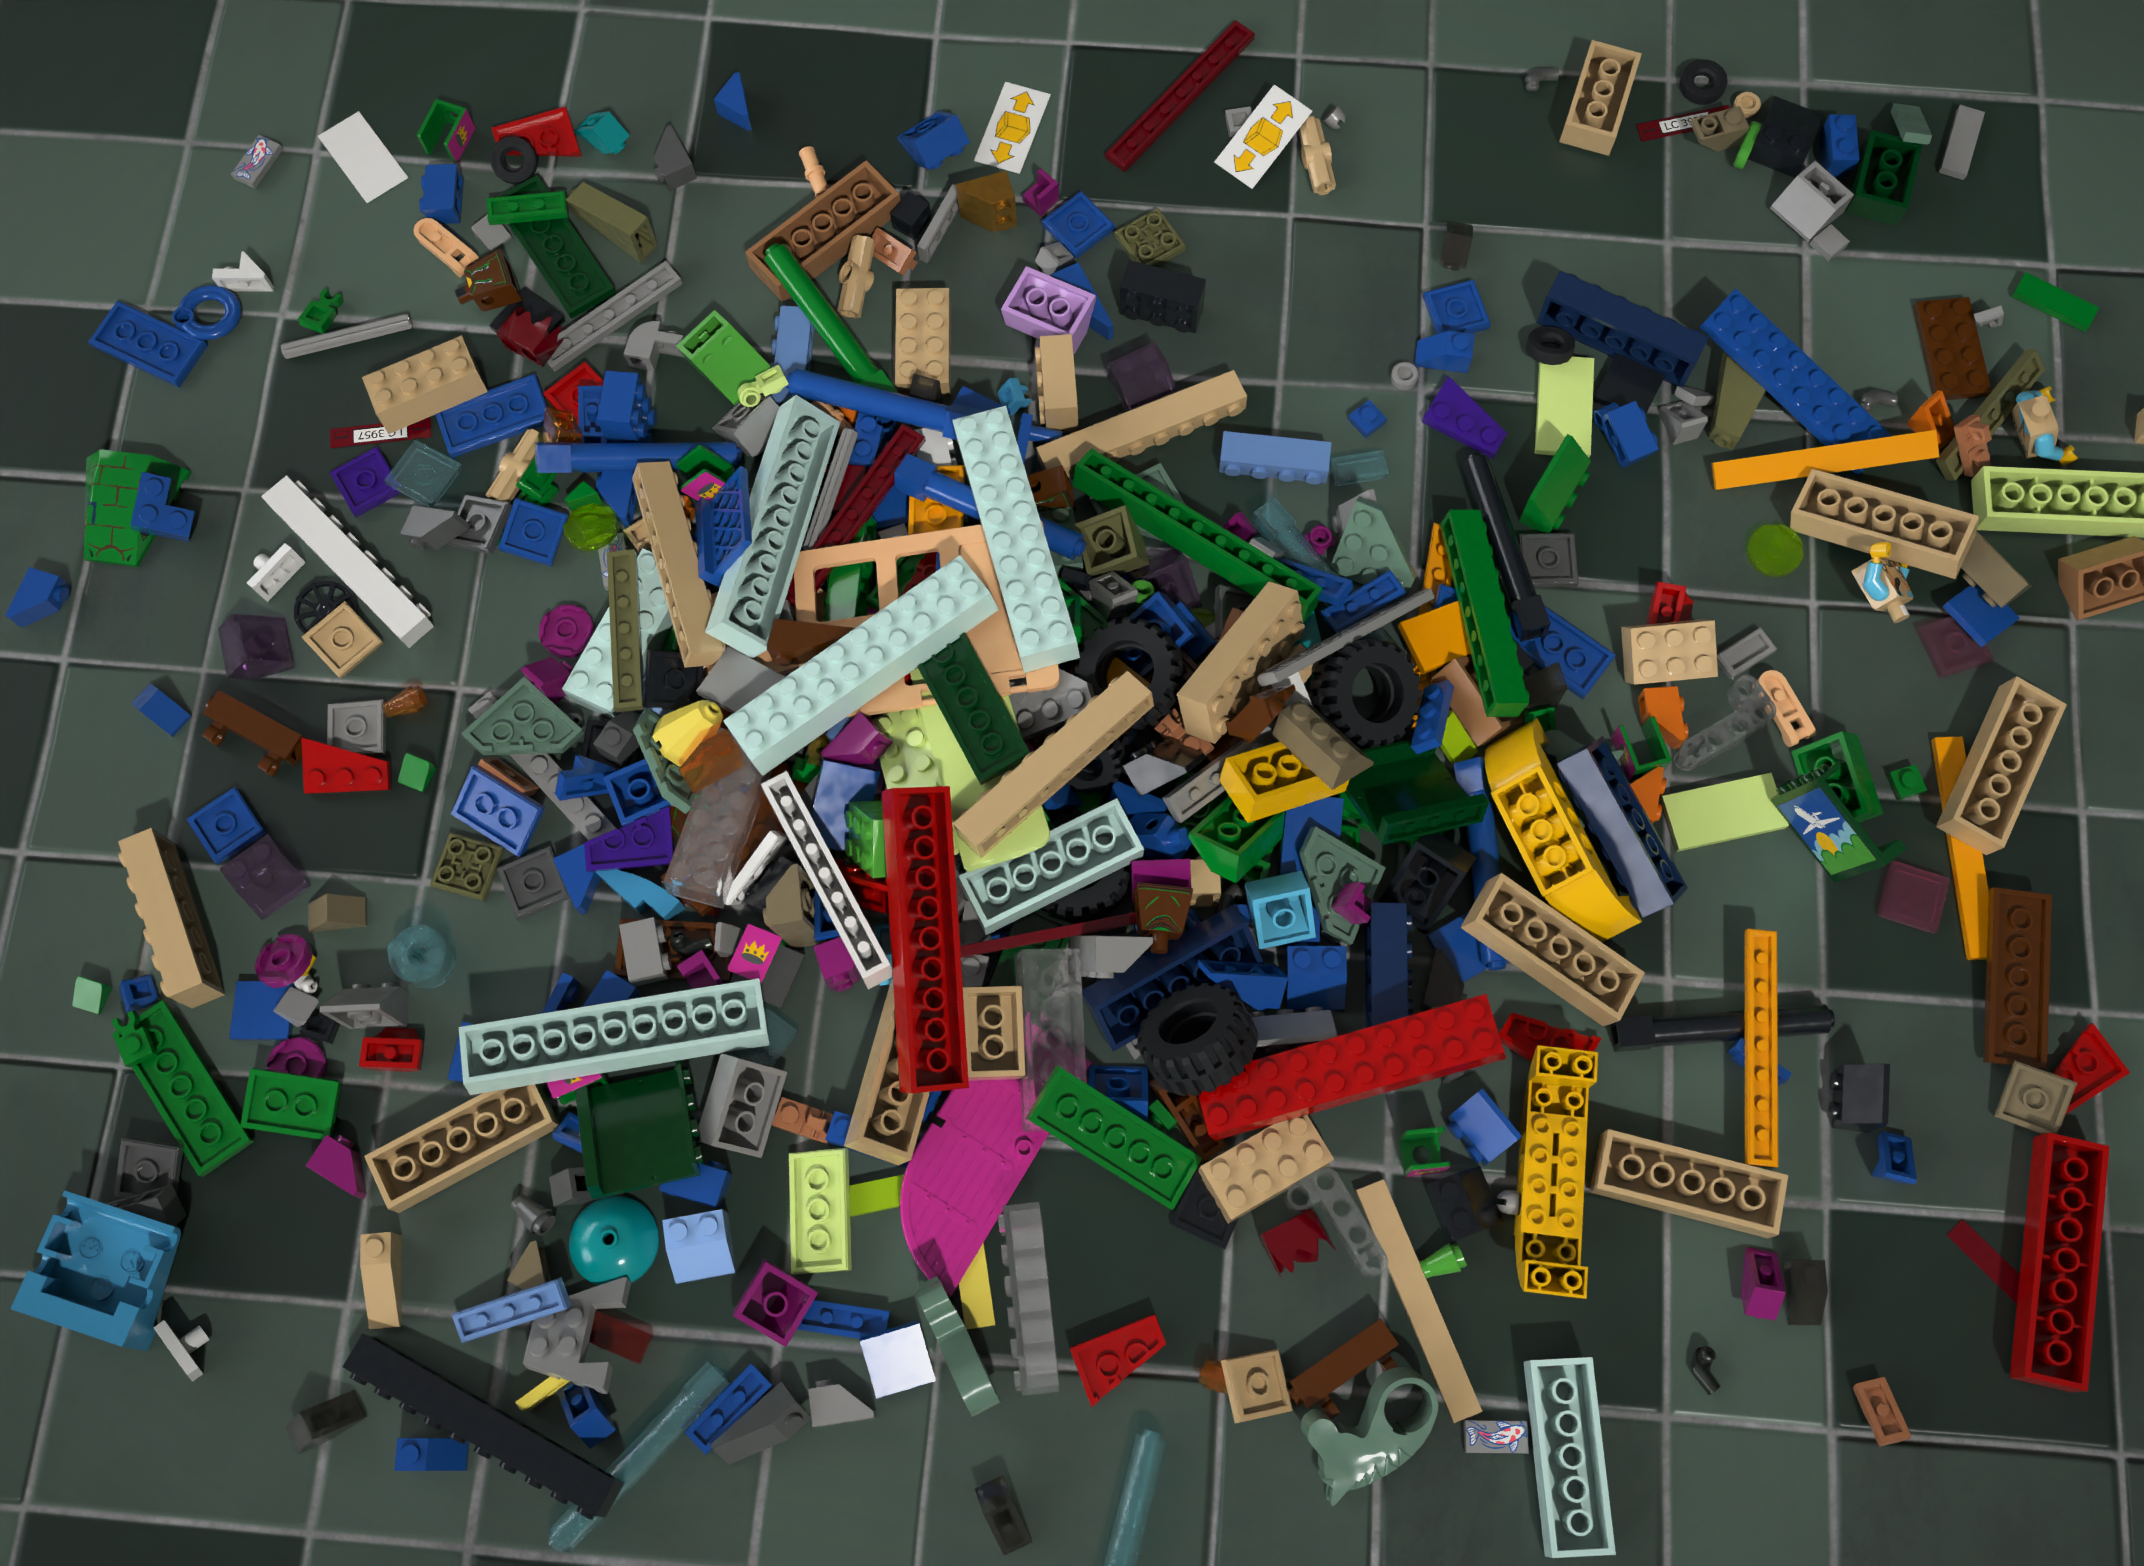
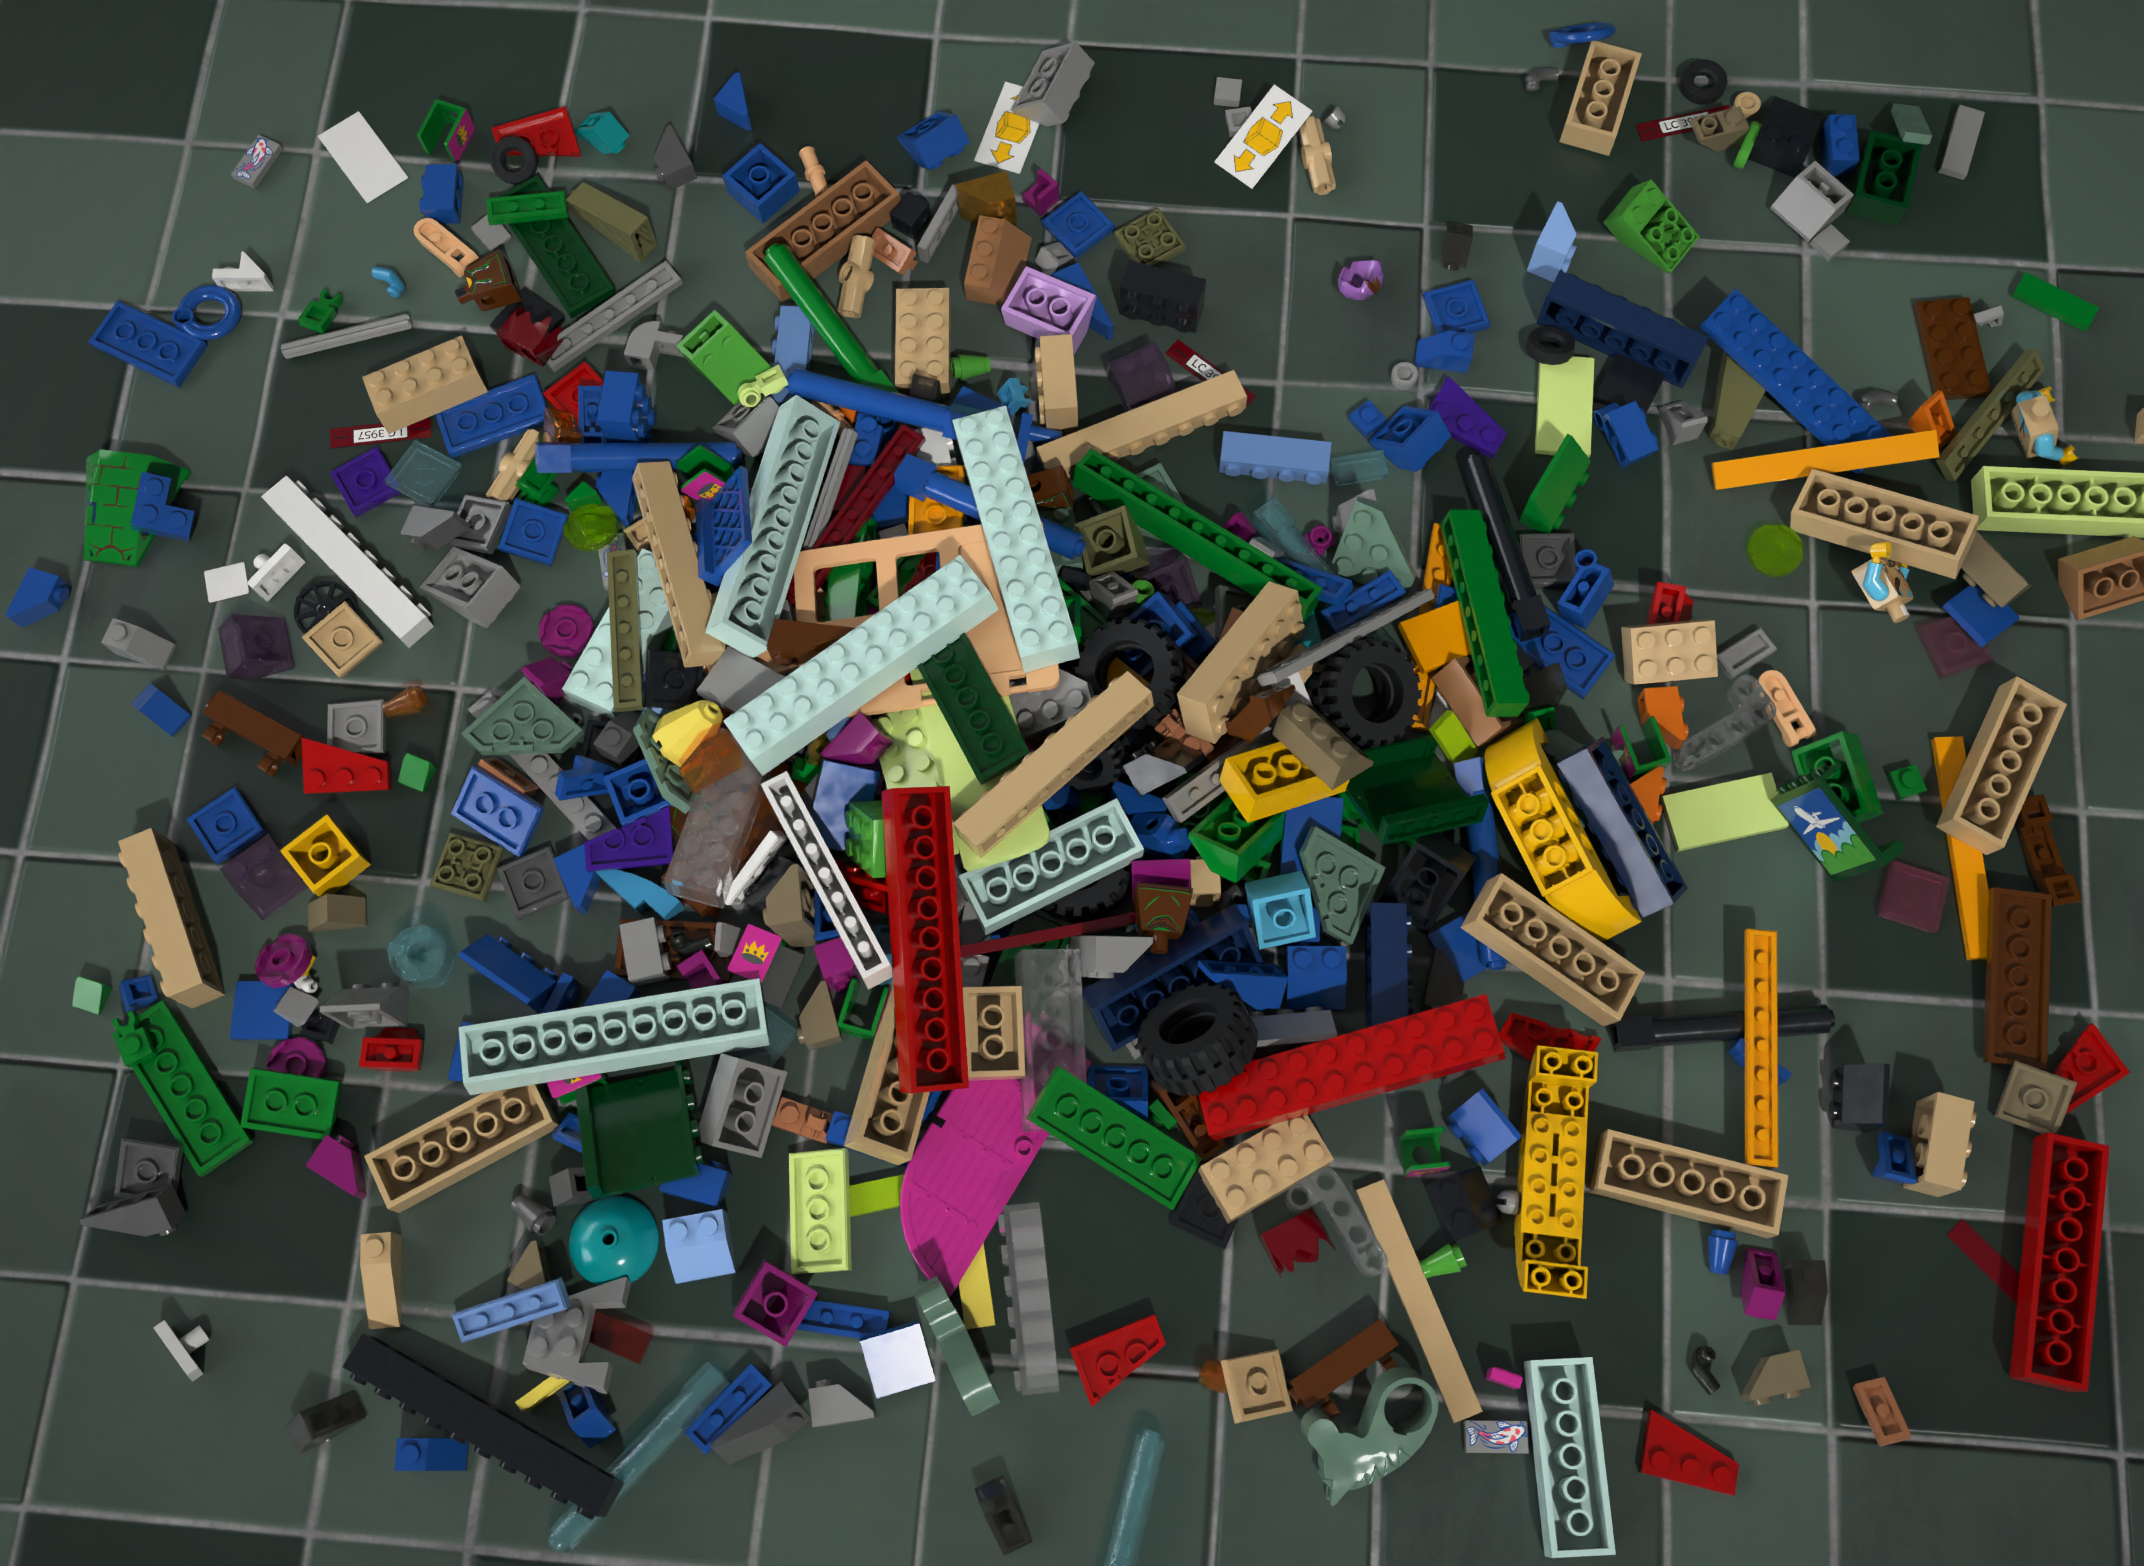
(101, 1272): dark azure panel -> none
(138, 644): none -> light grey slope
(226, 582): none -> white sticker
(325, 857): none -> yellow brick
(388, 275): none -> dark azure arm
(471, 586): none -> light grey slope
(511, 971): none -> blue slope
(761, 183): none -> blue brick
(819, 1020): none -> dark tan slope
(847, 1010): none -> green piece
(969, 366): none -> bright green cone
(995, 260): none -> medium nougat slope
(1054, 85): none -> light grey slope
(1179, 96): dark red tile -> none
(1198, 365): none -> sticker
(1227, 92): none -> light grey tile
(1352, 903): magenta panel -> none
(1361, 279): none -> medium lavender hair
(1411, 437): none -> blue slope
(1432, 716): blue plate -> none
(1504, 1377): none -> dark pink tile
(1554, 246): none -> light blue slope
(1581, 34): none -> blue piece
(1586, 590): none -> blue hinge
(1652, 226): none -> bright green slope
(1683, 1458): none -> red wing
(1694, 396): light grey tile -> none
(1721, 1250): none -> blue cone
(1776, 1375): none -> dark tan slope
(1941, 1143): none -> tan brick
(1972, 444): nougat hinge -> none
(2043, 854): none -> reddish brown slope

